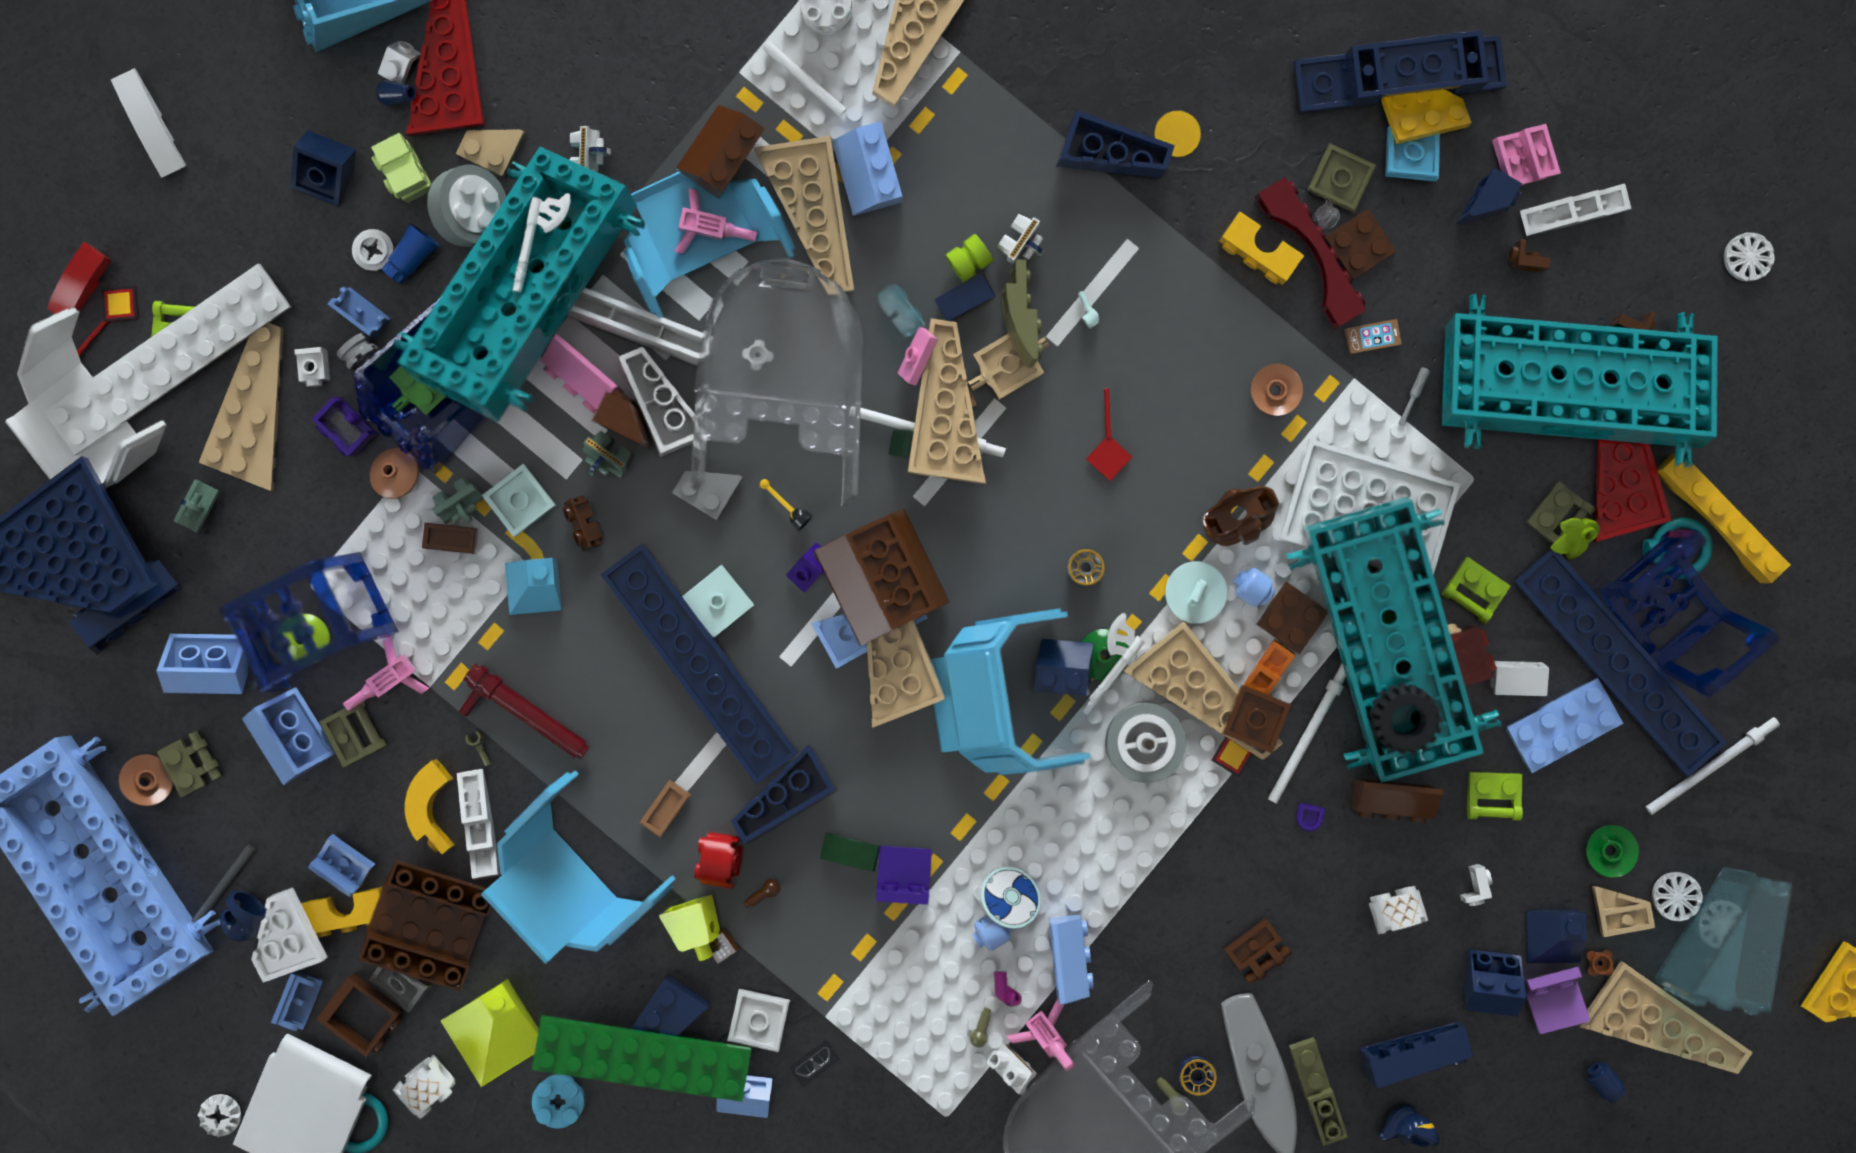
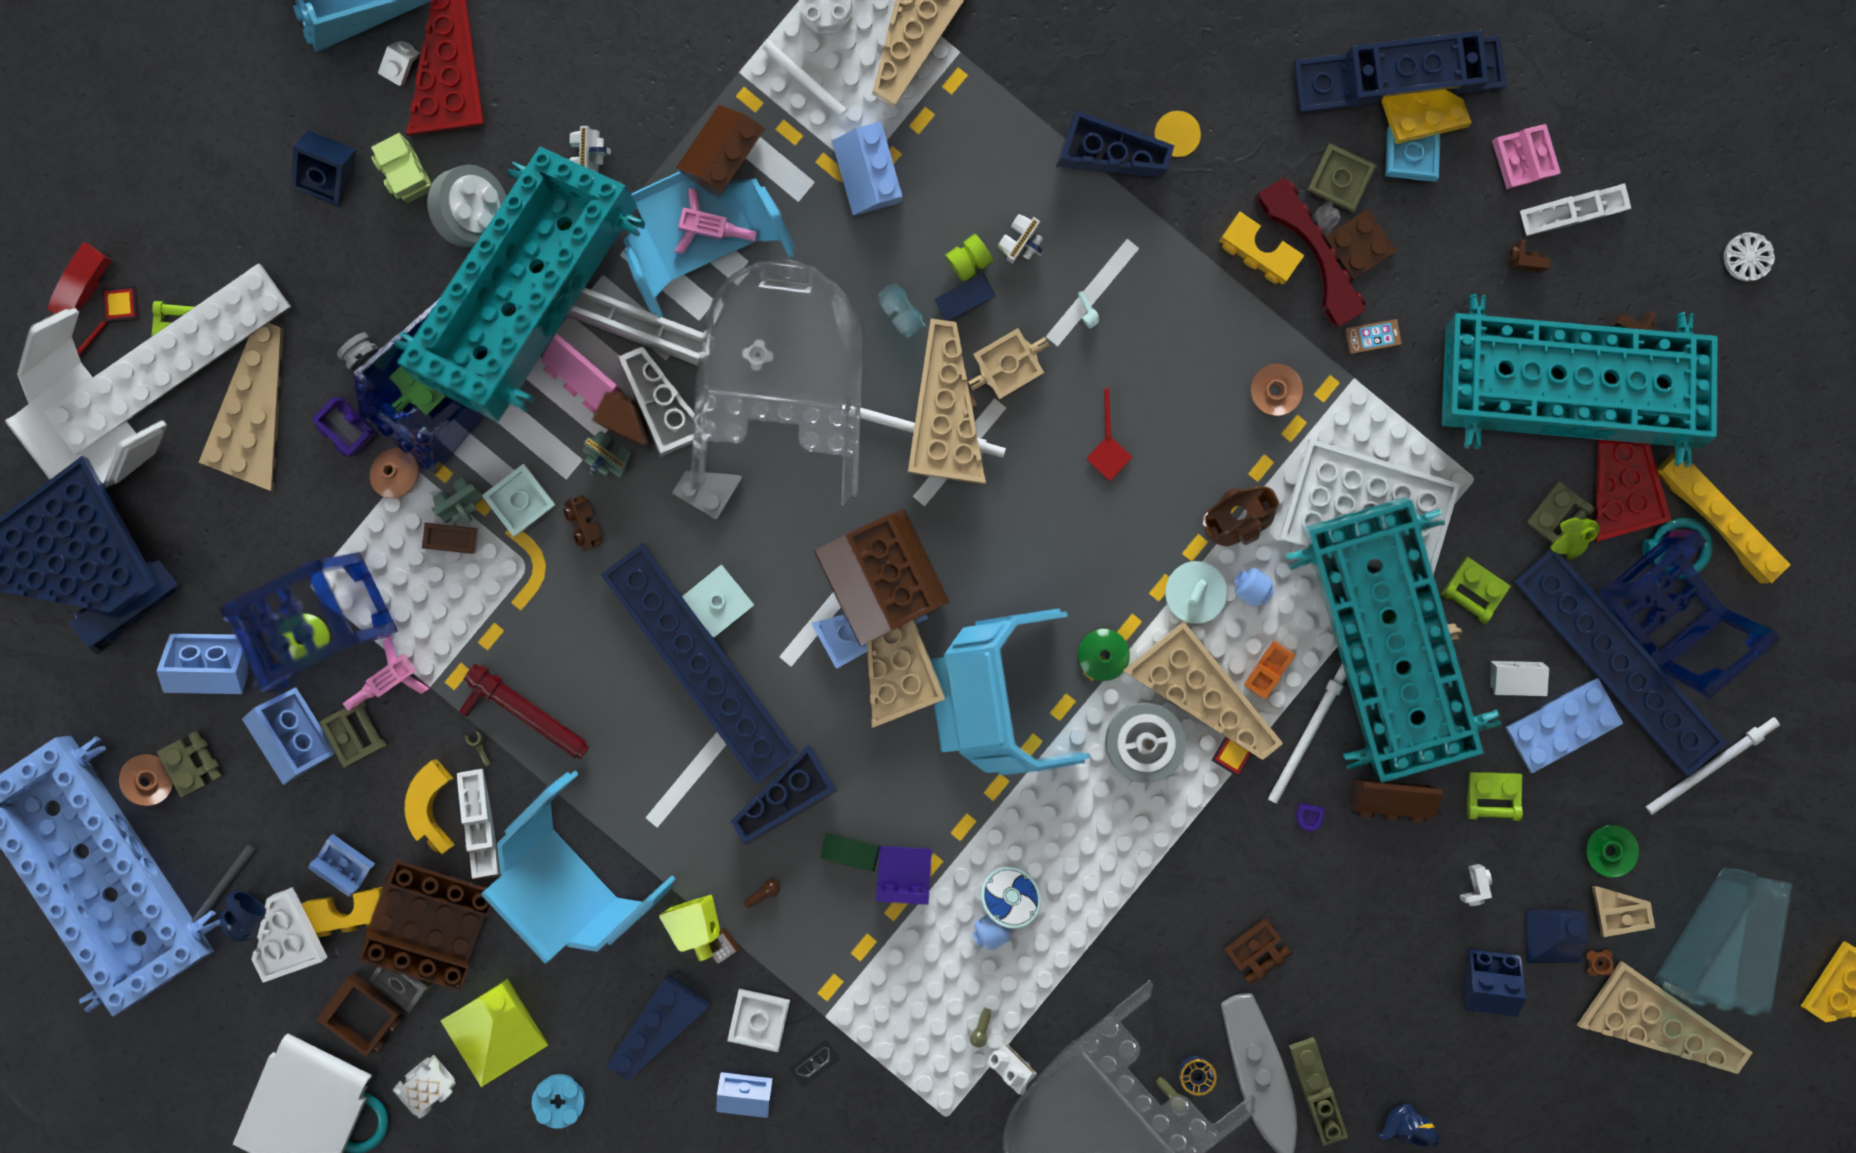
(148, 122): white slope -> none
(196, 505): sand green hips -> none
(227, 1107): white gear -> none
(297, 1000): medium blue hinge -> none
(320, 373): white brick -> none
(360, 312): medium blue hinge -> none
(370, 238): white gear -> none
(394, 93): dark blue cone -> none
(409, 254): blue plant -> none
(491, 148): tan wing -> none
(533, 219): white piece -> none
(533, 586): medium azure slope -> none
(641, 1058): green plate -> none
(665, 808): medium nougat tile -> none
(719, 860): red brick -> none
(799, 517): hinge -> none
(805, 570): dark purple bracket -> none
(809, 191): tan wing -> none
(900, 443): clear green slope -> none
(917, 356): bright pink plate -> none
(1004, 992): magenta arm -> none
(1019, 319): olive slope -> none
(1043, 1031): bright pink piece -> none
(1064, 667): dark blue slope -> none
(1070, 958): light blue slope -> none
(1096, 564): wheel -> none
(1134, 643): white piece -> none
(1256, 718): reddish brown plate -> none
(1292, 617): reddish brown plate -> none
(1397, 911): white brick -> none
(1415, 392): light grey piece -> none
(1415, 1054): dark blue wedge -> none
(1420, 734): black tyre -> none
(1472, 655): clear red bracket -> none
(1492, 195): dark blue slope -> none
(1556, 1001): medium lavender bracket -> none
(1605, 1082): dark blue brick -> none
(1677, 896): white wheel -> none

